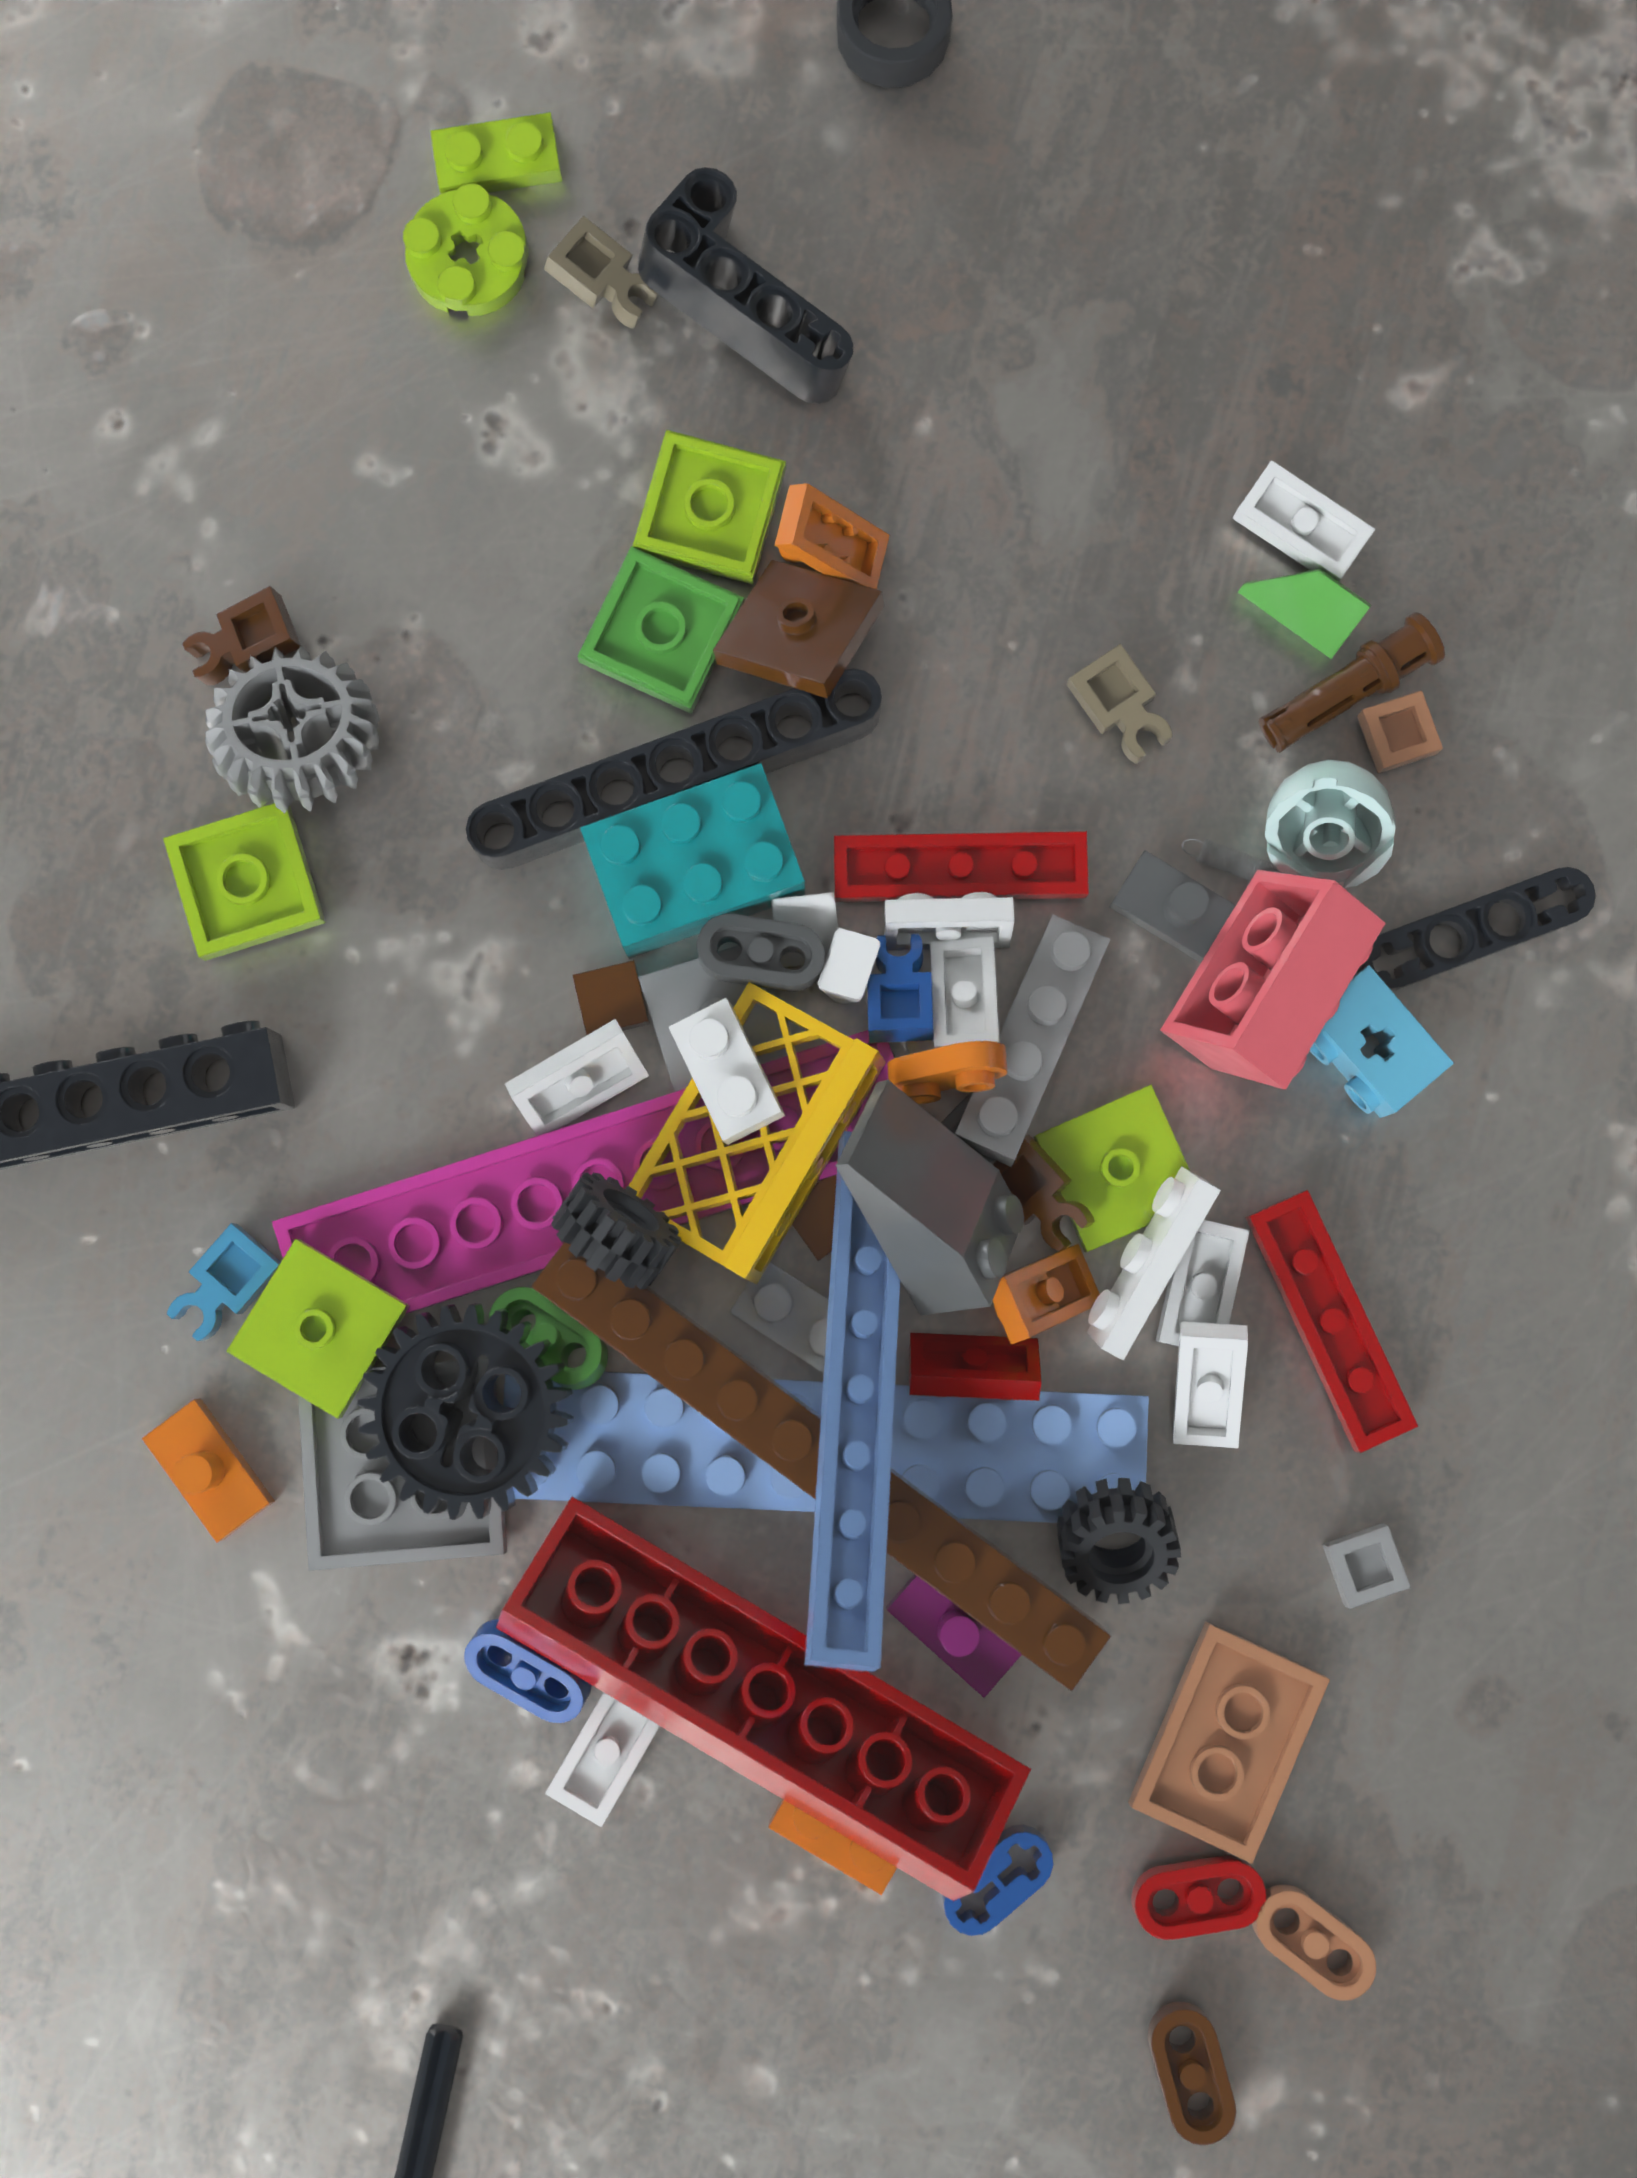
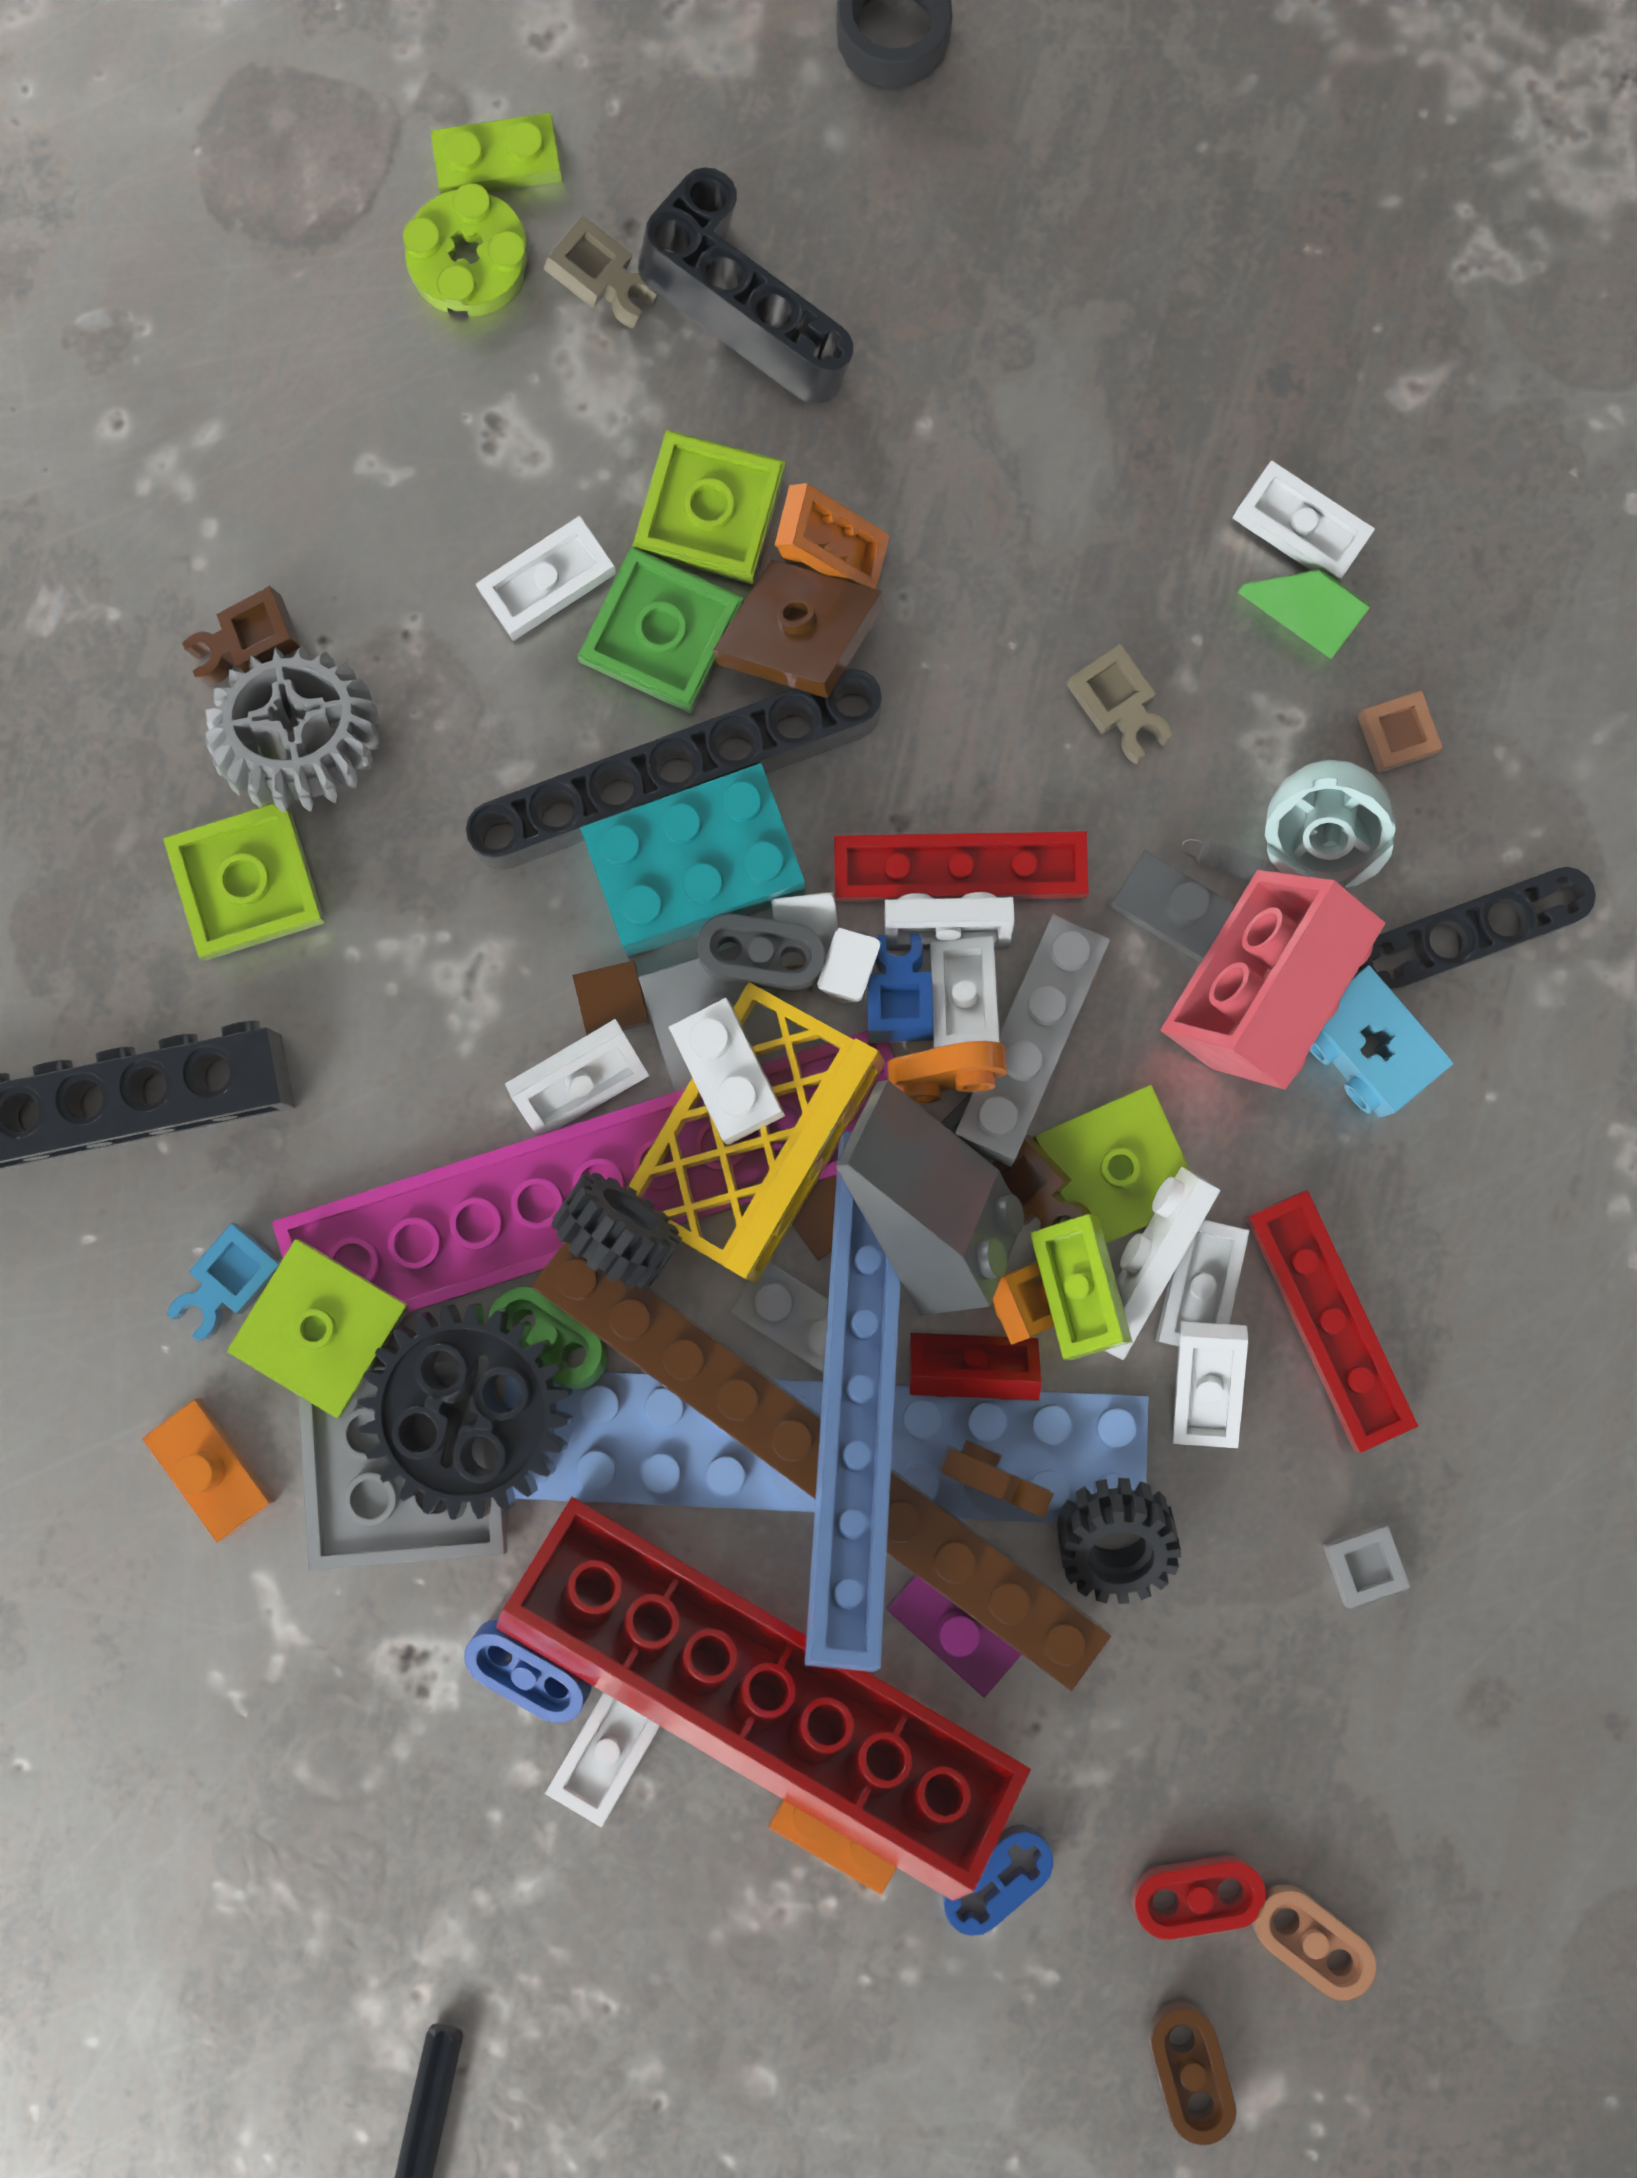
(546, 578): none -> white plate
(979, 1469): none -> reddish brown plate
(1081, 1287): none -> lime plate
(1228, 1742): nougat plate -> none
(1375, 669): reddish brown pin -> none

